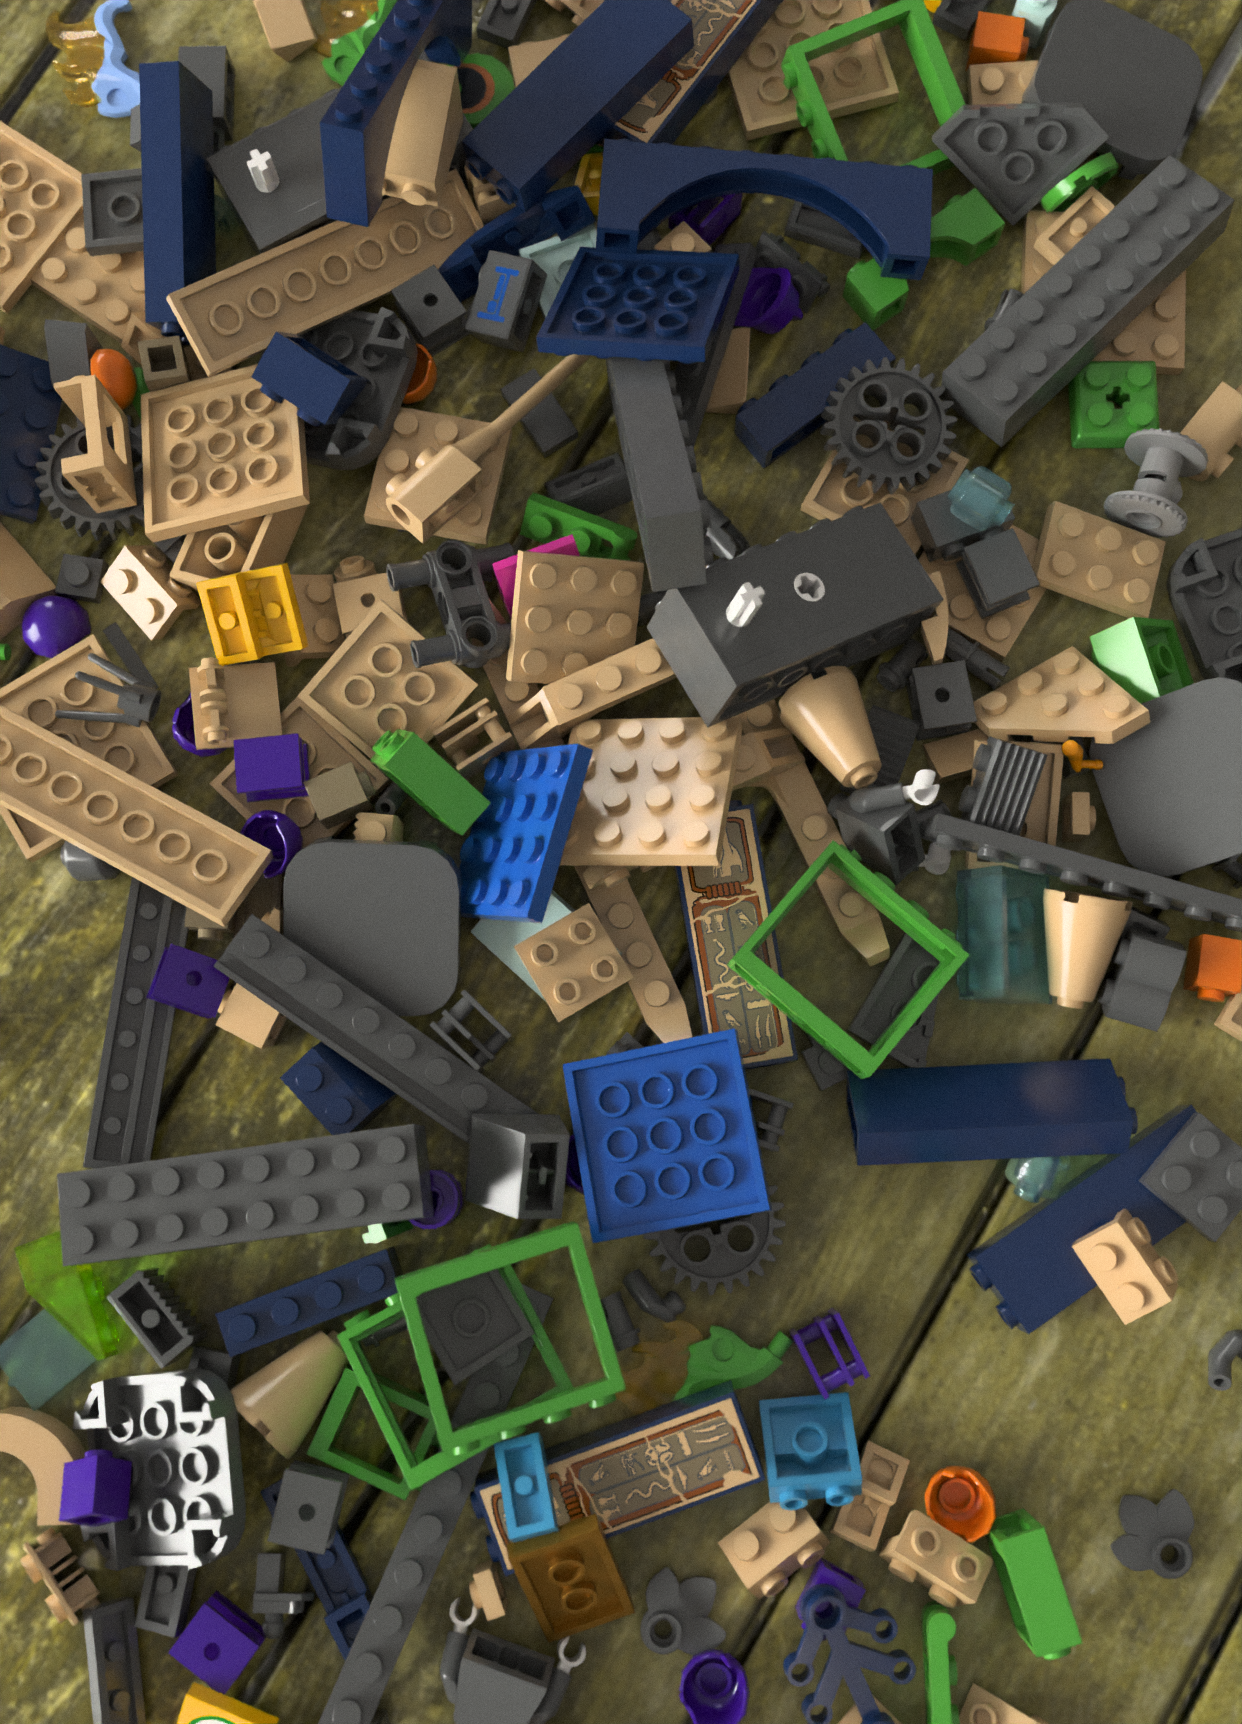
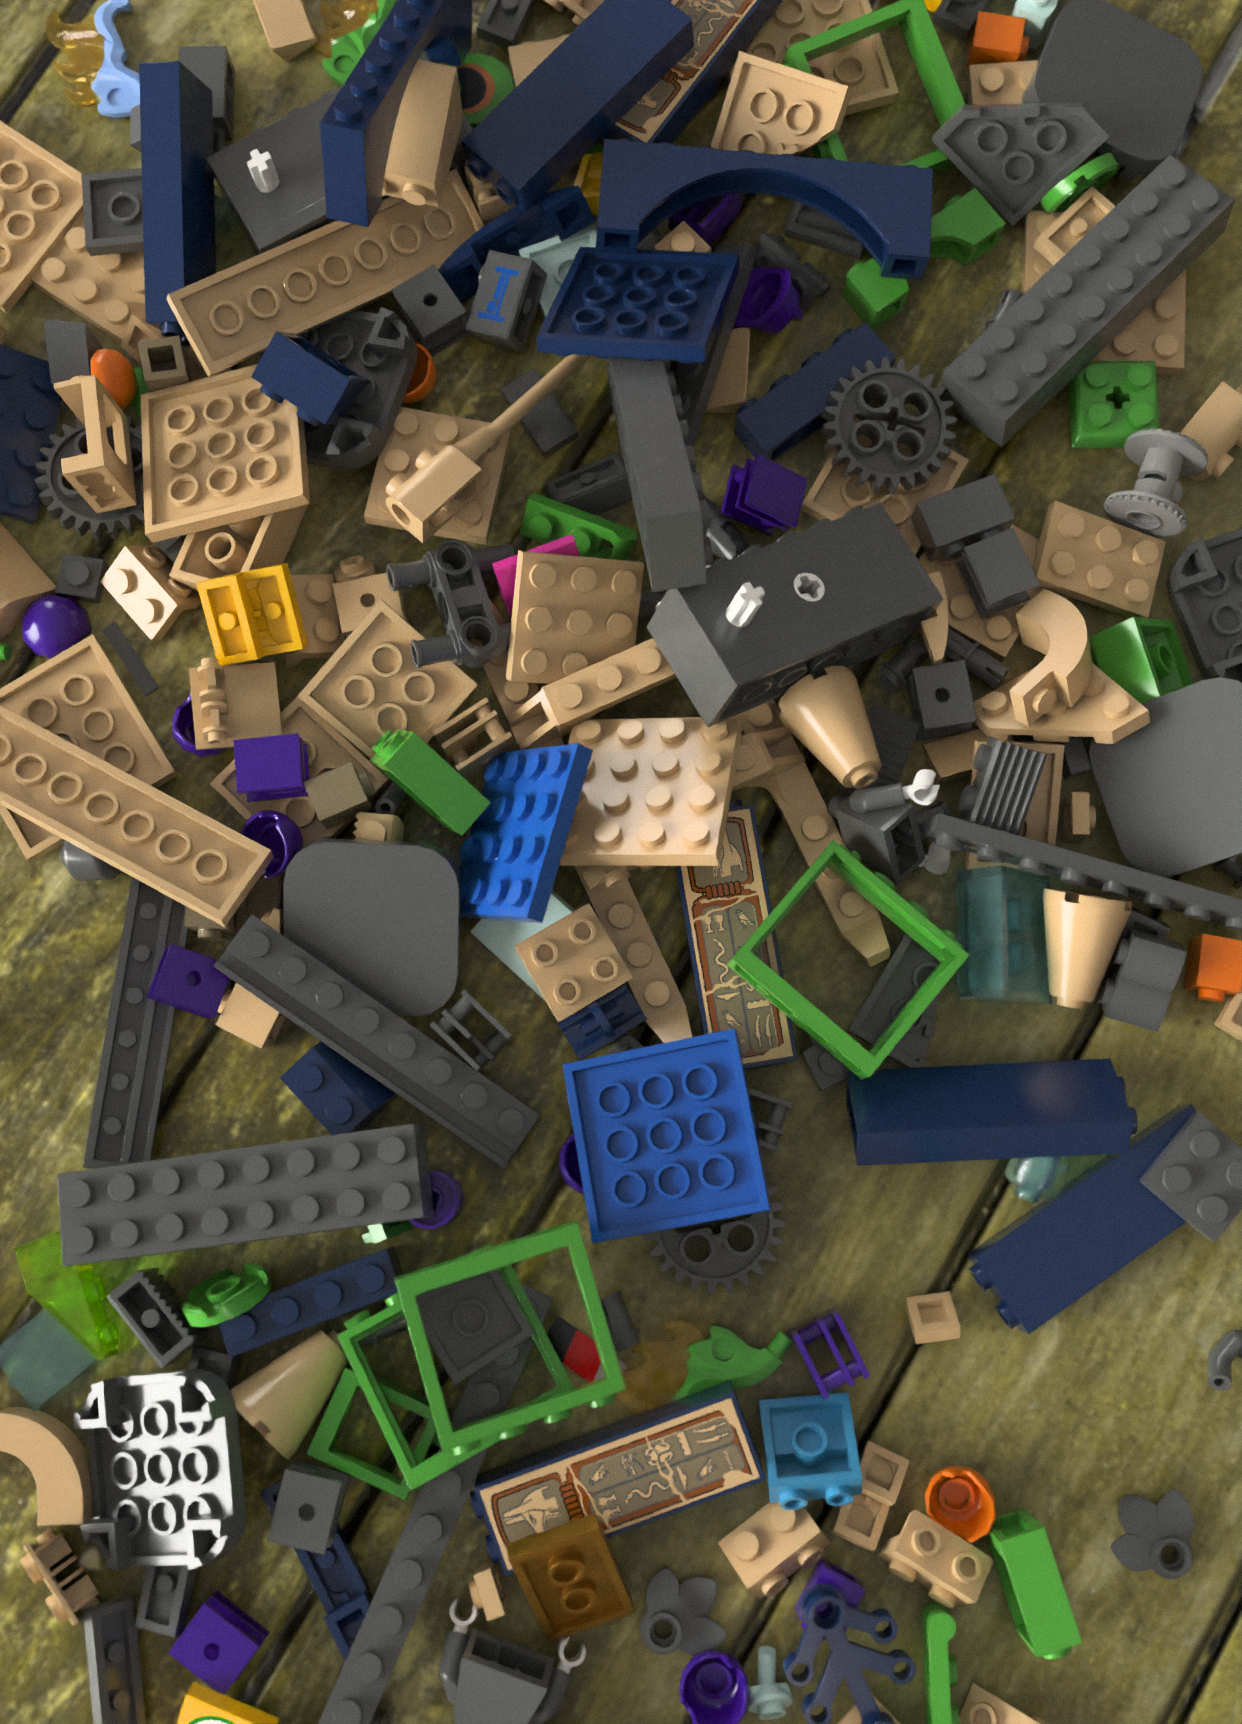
(95, 1489): dark purple brick -> none
(137, 701): dark grey plant -> none
(226, 1295): none -> bright green tile
(271, 1598): dark grey piece -> none
(518, 1164): dark grey slope -> none
(525, 1487): dark azure plate -> none
(577, 1350): none -> sticker
(602, 1021): none -> dark blue hips
(648, 1299): dark grey arm -> none
(764, 495): none -> dark purple piece
(768, 1697): none -> light aqua plate
(778, 108): none -> tan plate
(932, 1317): none -> tan plate
(981, 498): clear light blue head -> none
(1059, 632): none -> tan arch
(1074, 753): light orange piece -> none
(1127, 1266): tan bracket -> none

